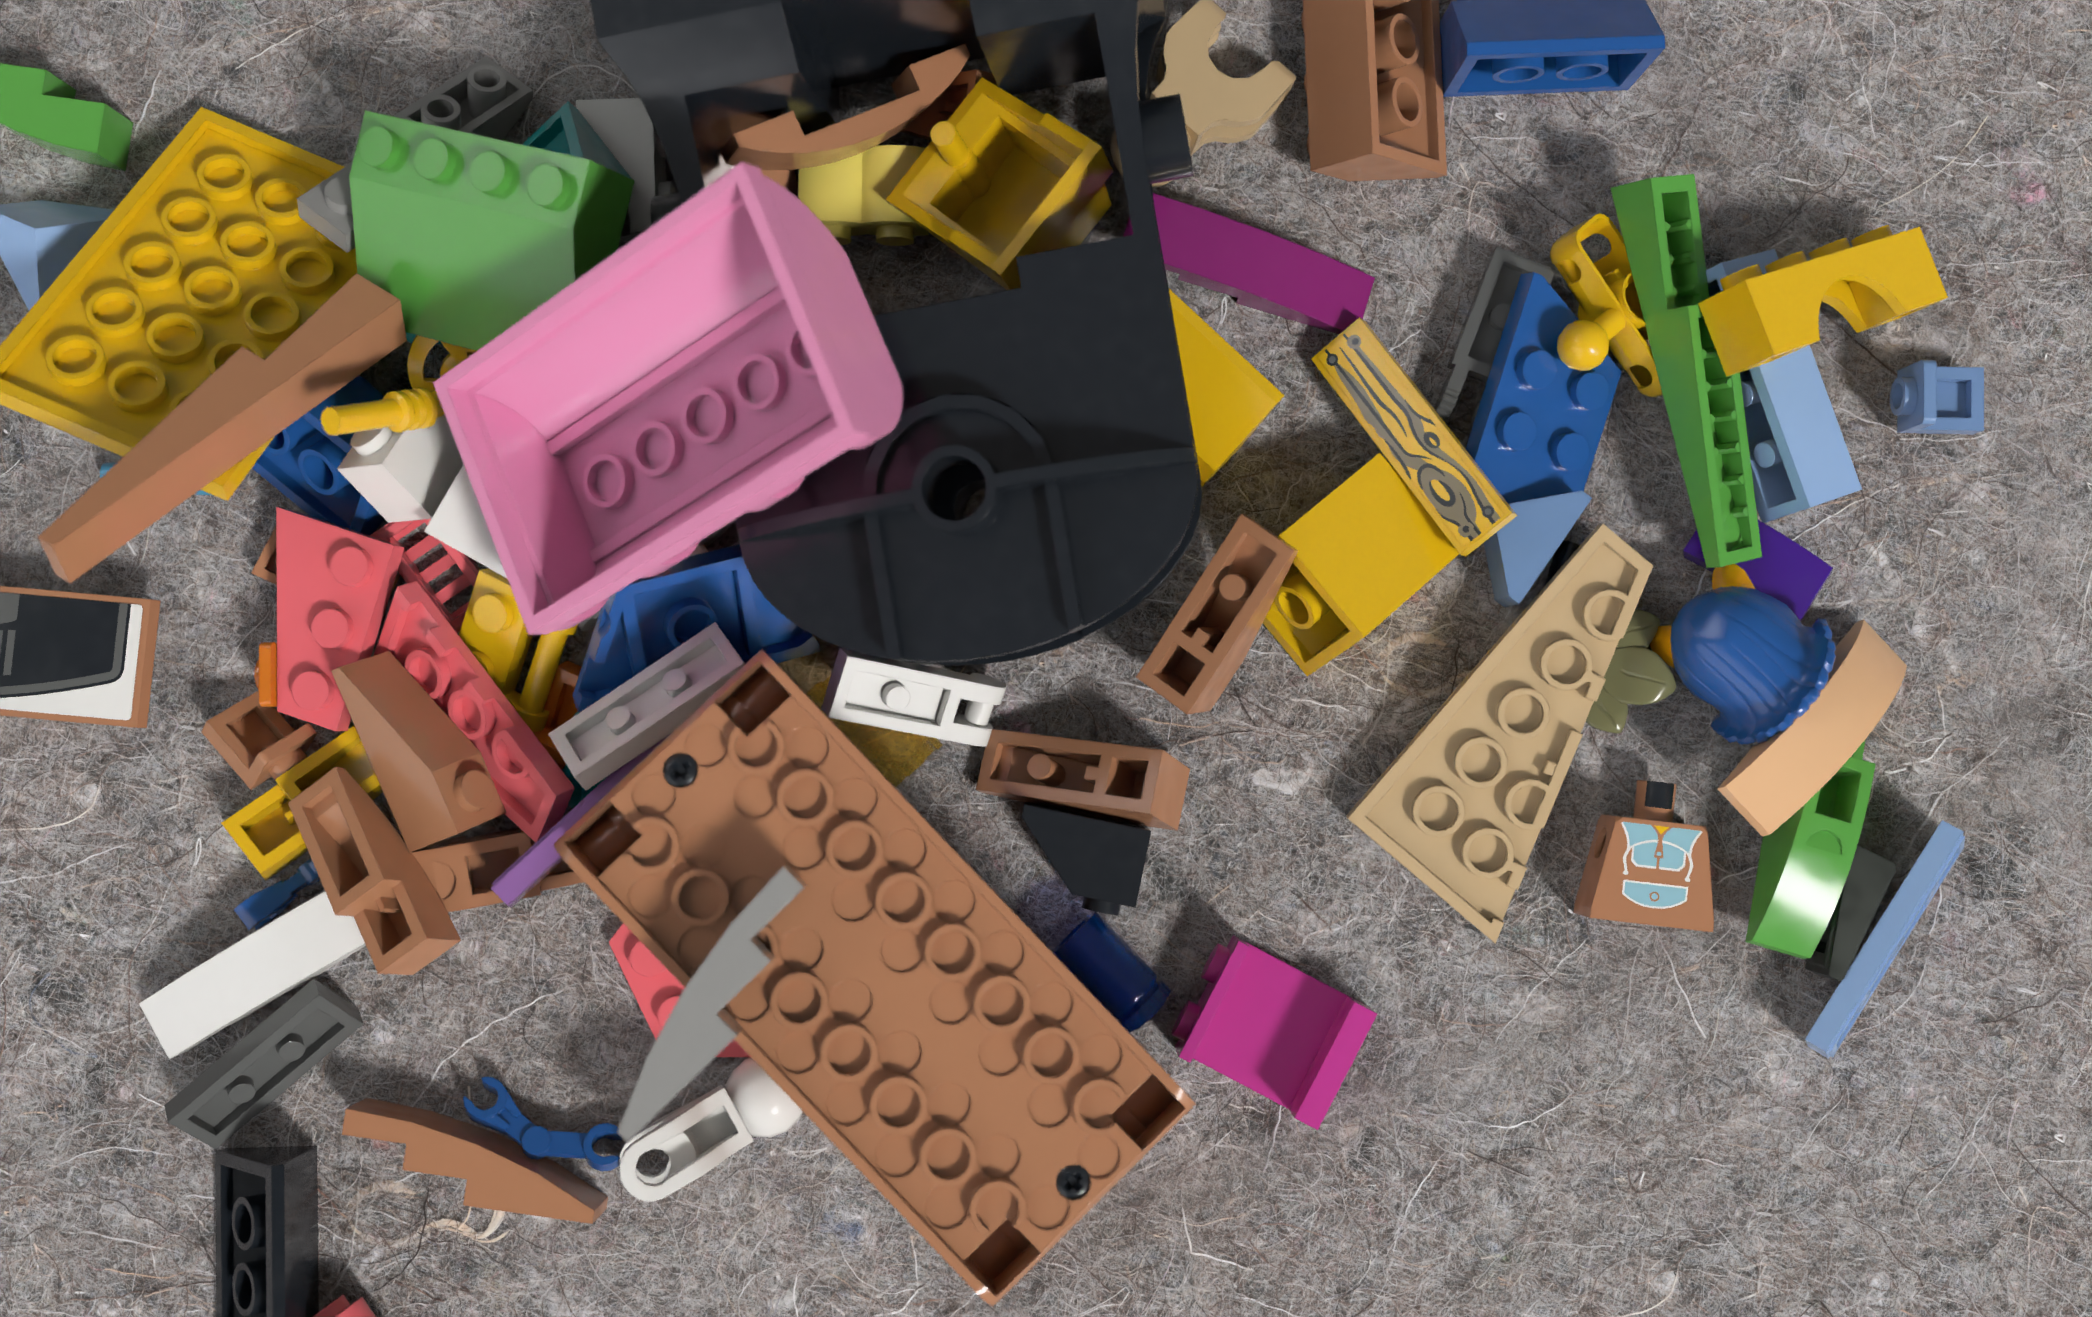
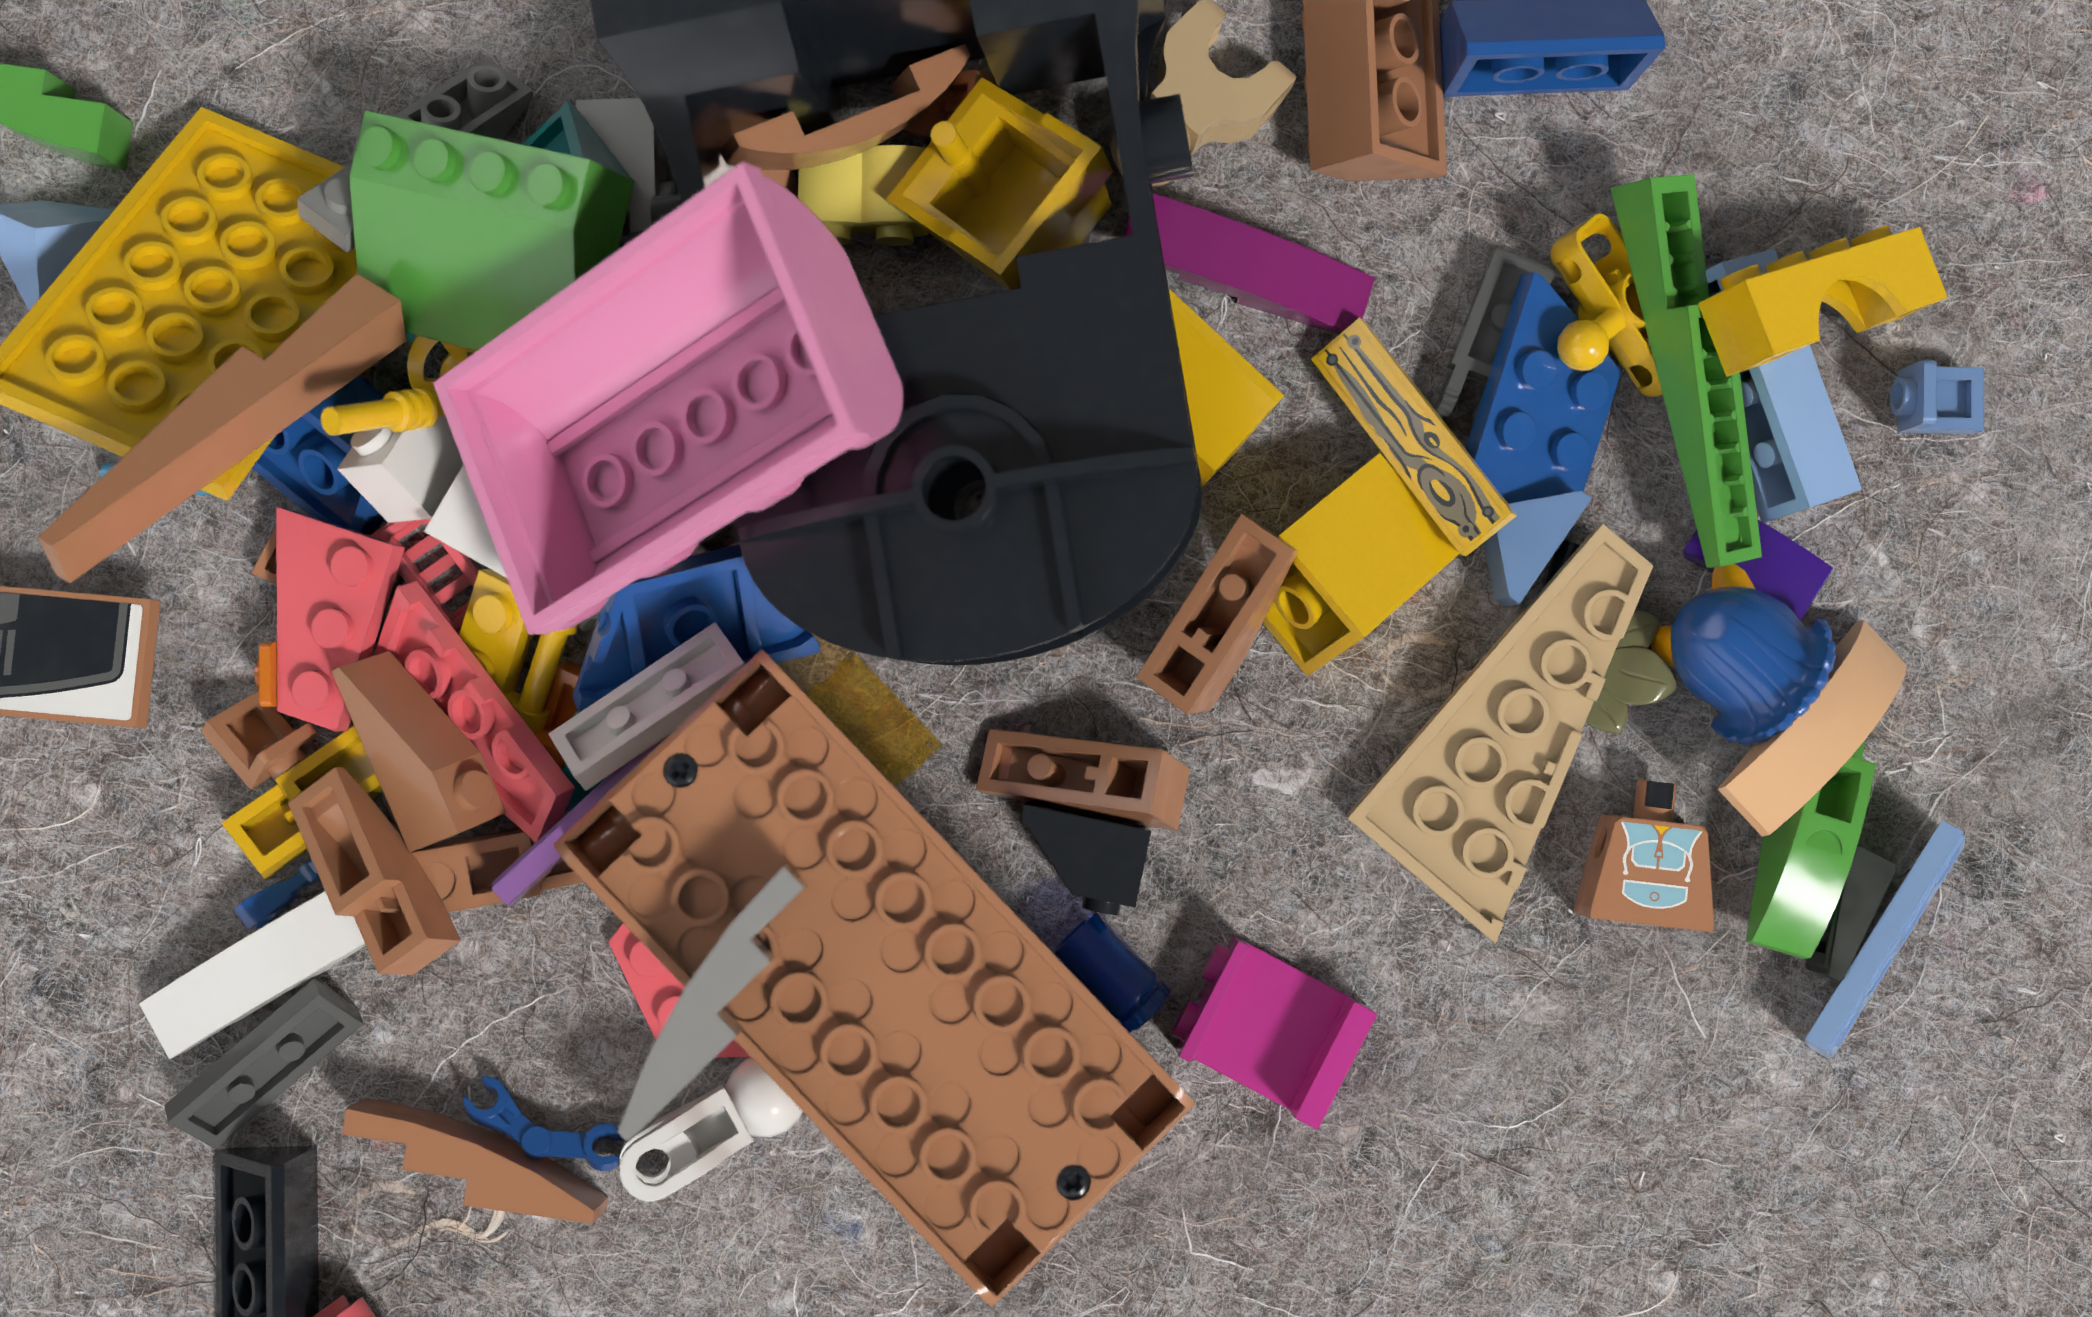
(911, 697): white plate -> none

